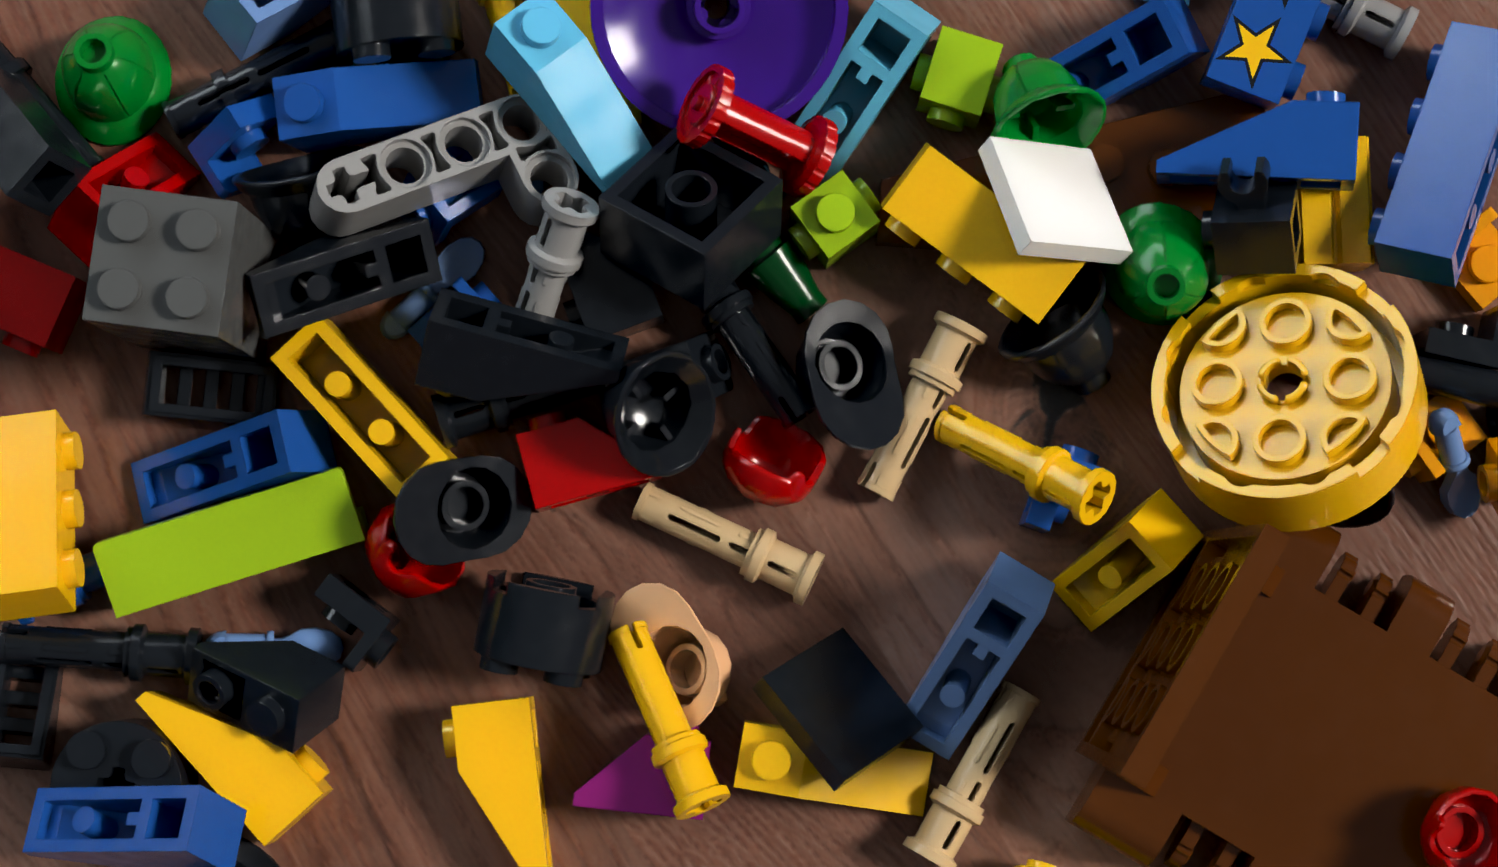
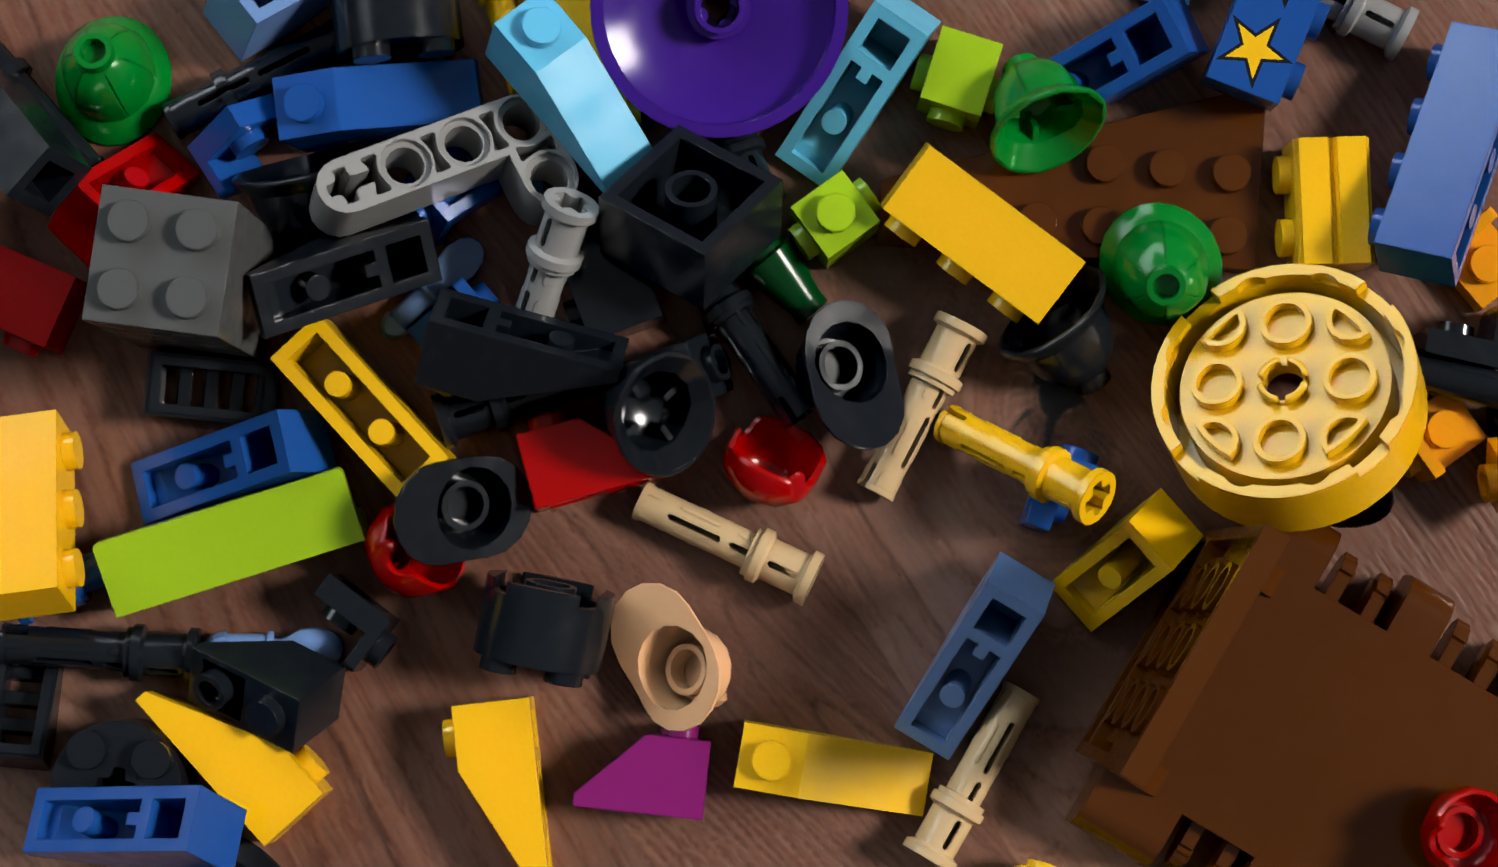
(677, 747): yellow pin -> none
(715, 111): red hose -> none
(837, 708): black tile -> none
(1054, 201): white tile -> none
(1253, 223): black brick -> none
(1302, 140): blue slope -> none
(1460, 488): medium blue piece -> none

